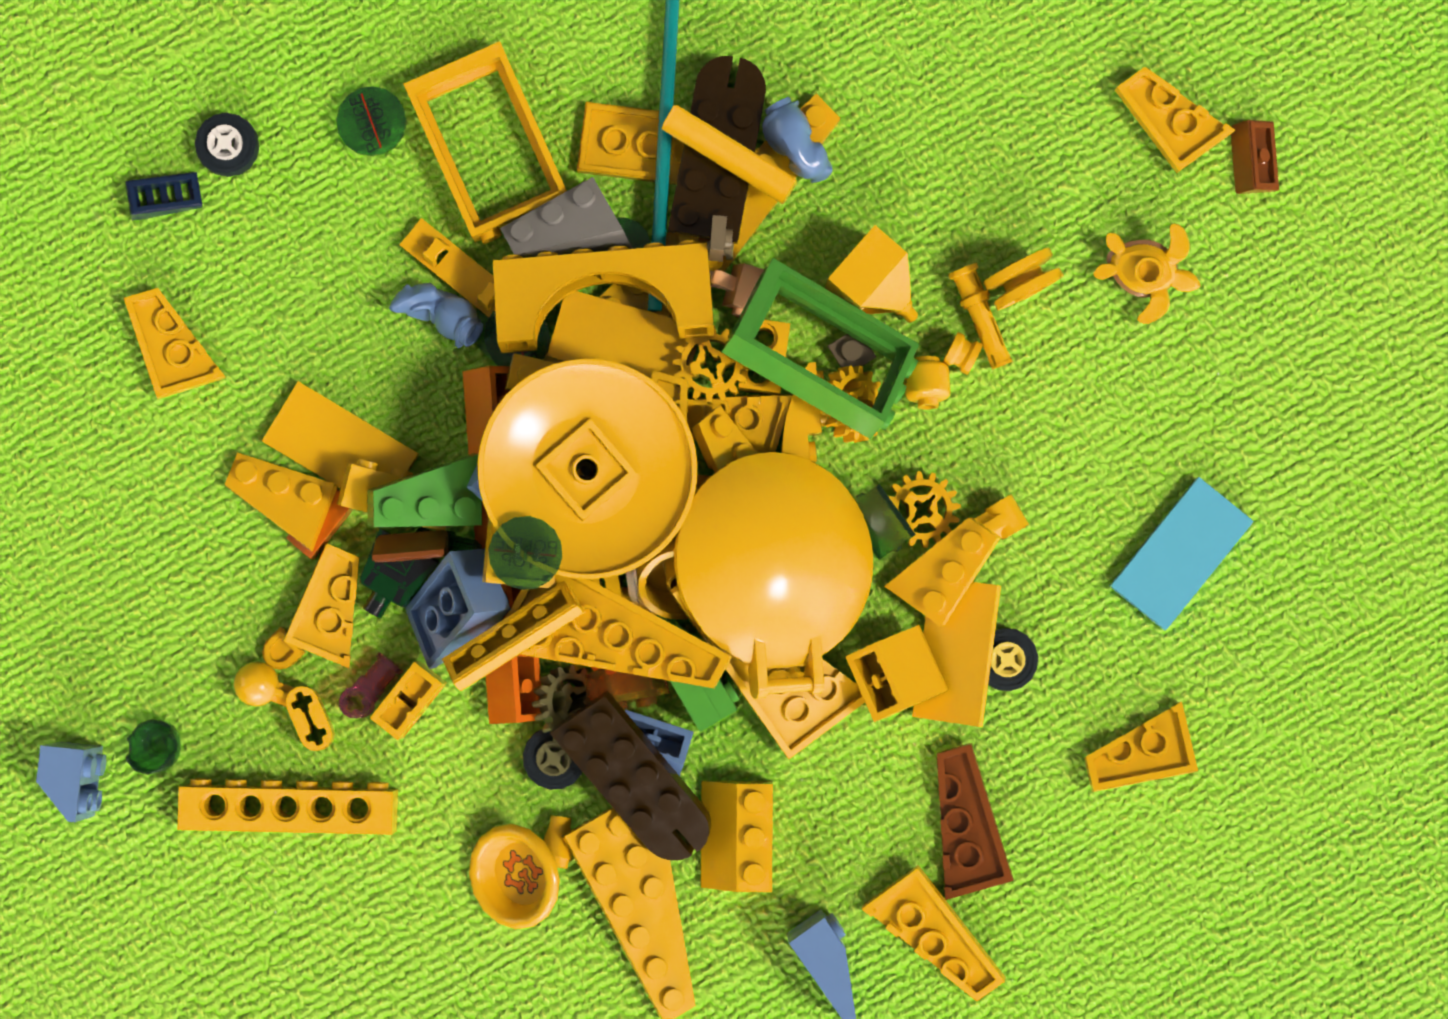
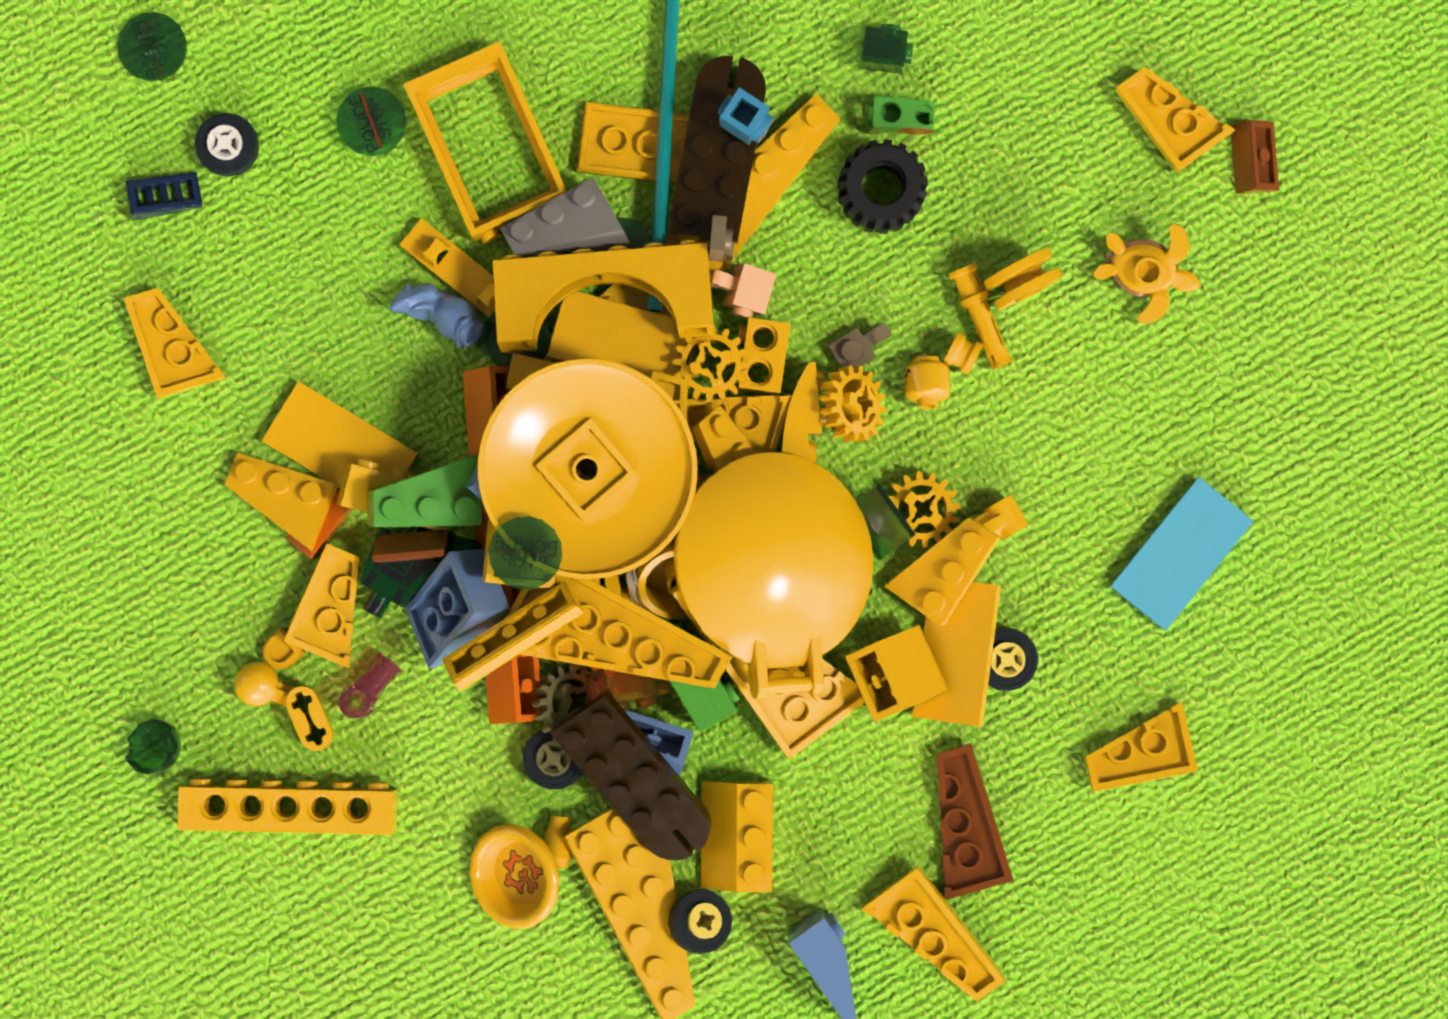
(71, 777): medium blue slope -> none
(152, 46): none -> clear green piece
(408, 700): yellow brick -> none
(686, 921): none -> black wheel
(729, 154): yellow brick -> none
(745, 117): none -> dark azure brick
(789, 135): medium blue animal -> none
(803, 383): bright green door -> none
(875, 277): yellow piece -> none
(885, 49): none -> clear green brick
(885, 157): none -> black tyre
(900, 115): none -> bright green leg

